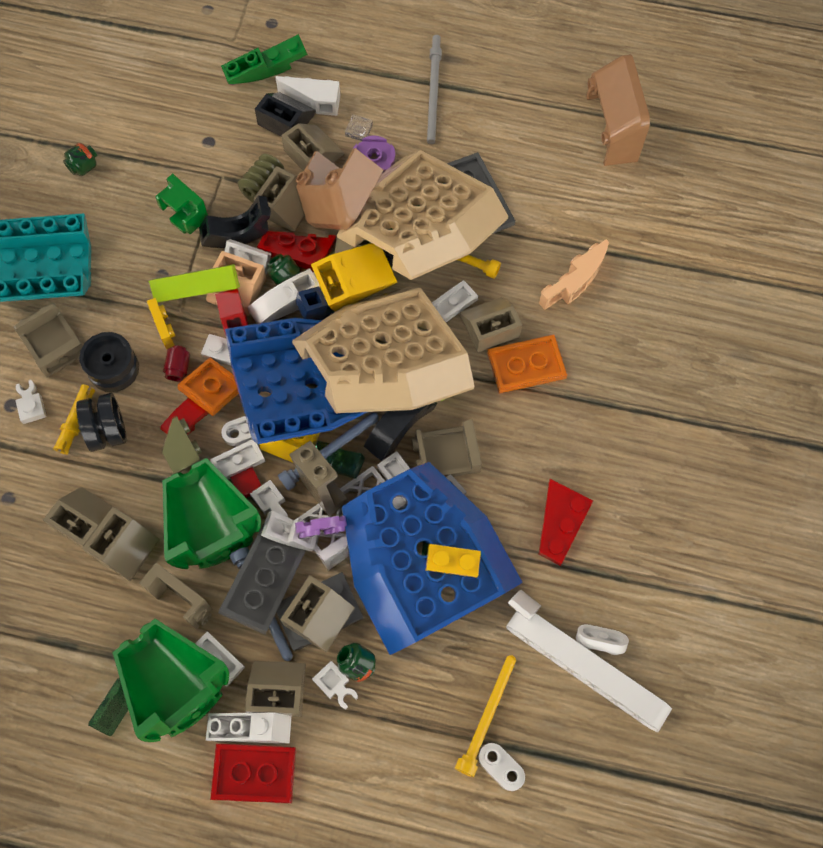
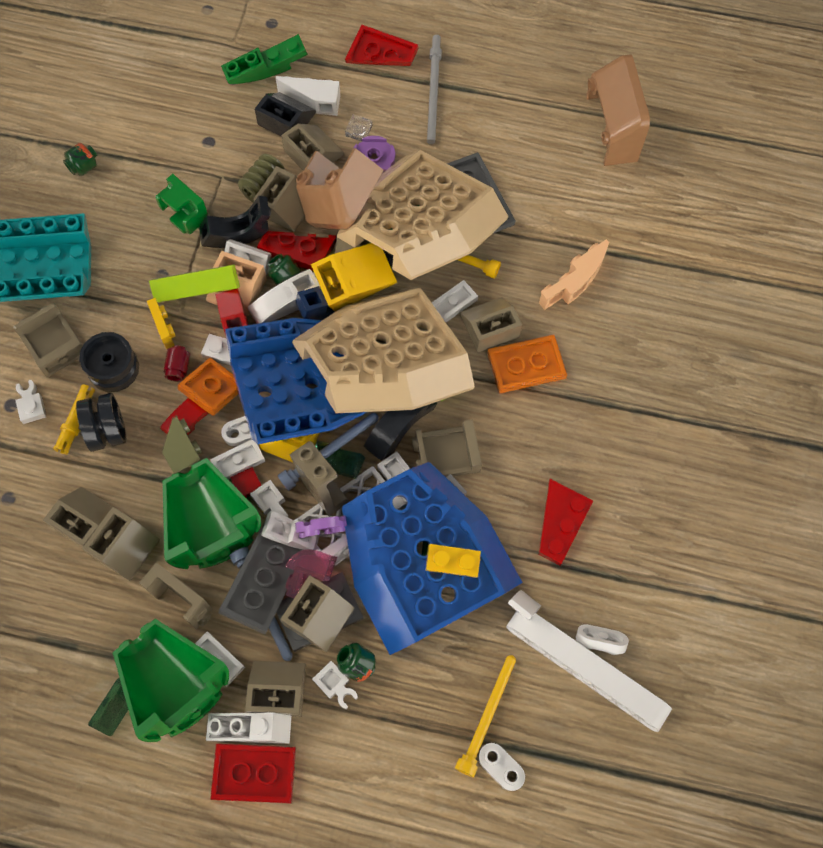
(306, 563): none -> clear pink brick
(380, 48): none -> red wing

